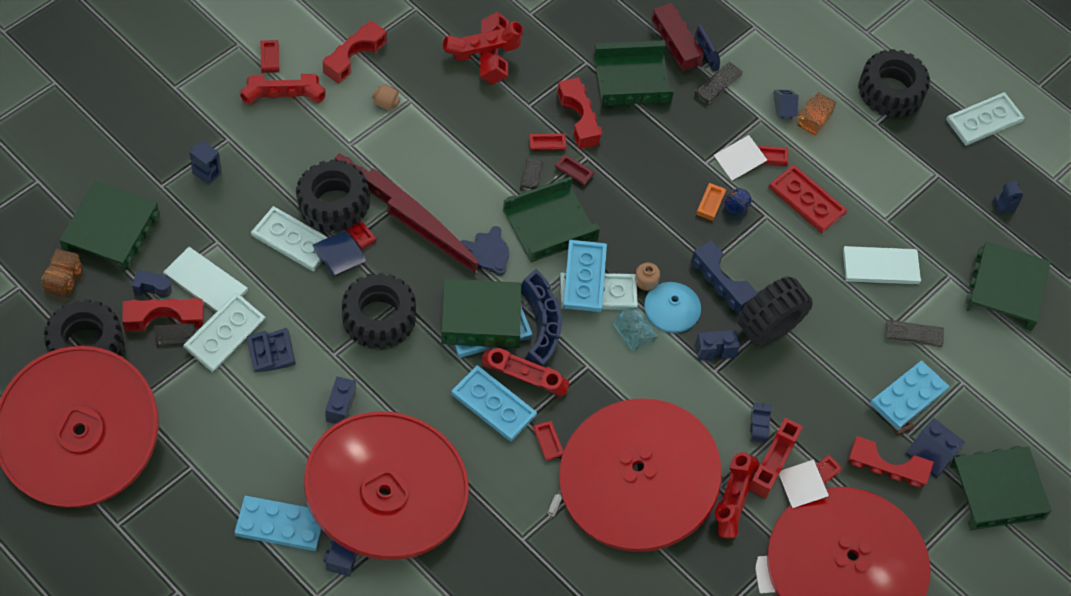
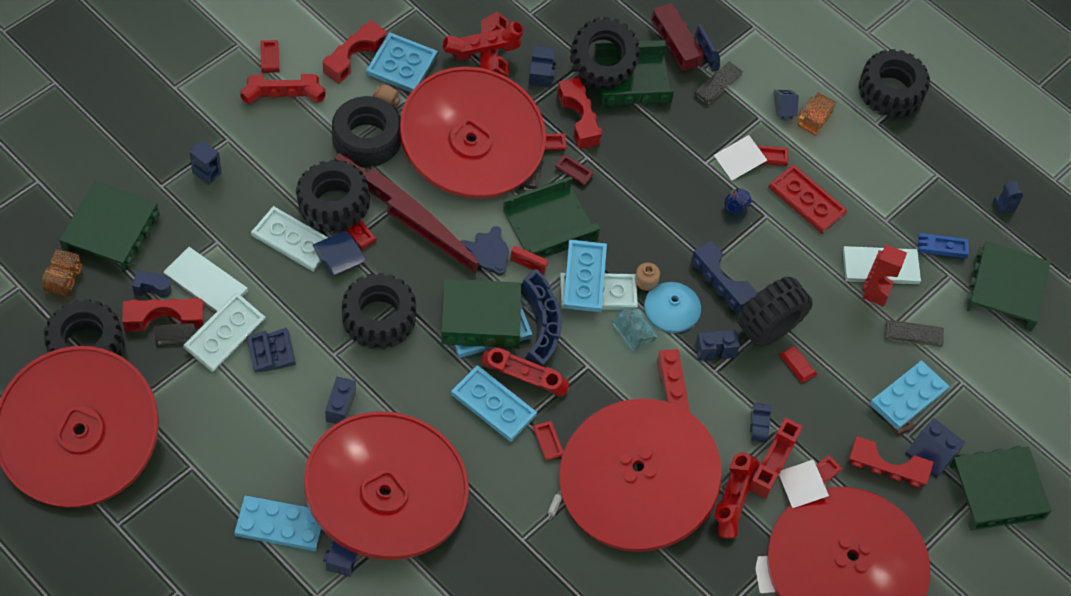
(366, 111): none -> black tyre
(401, 62): none -> medium azure plate
(479, 105): none -> red dish
(528, 260): none -> red tile
(541, 66): none -> dark blue brick
(618, 35): none -> black tyre
(672, 375): none -> red arch
(711, 202): orange tile -> none
(798, 364): none -> red tile
(886, 264): none -> red arch
(943, 245): none -> blue hinge
(985, 118): light aqua tile -> none

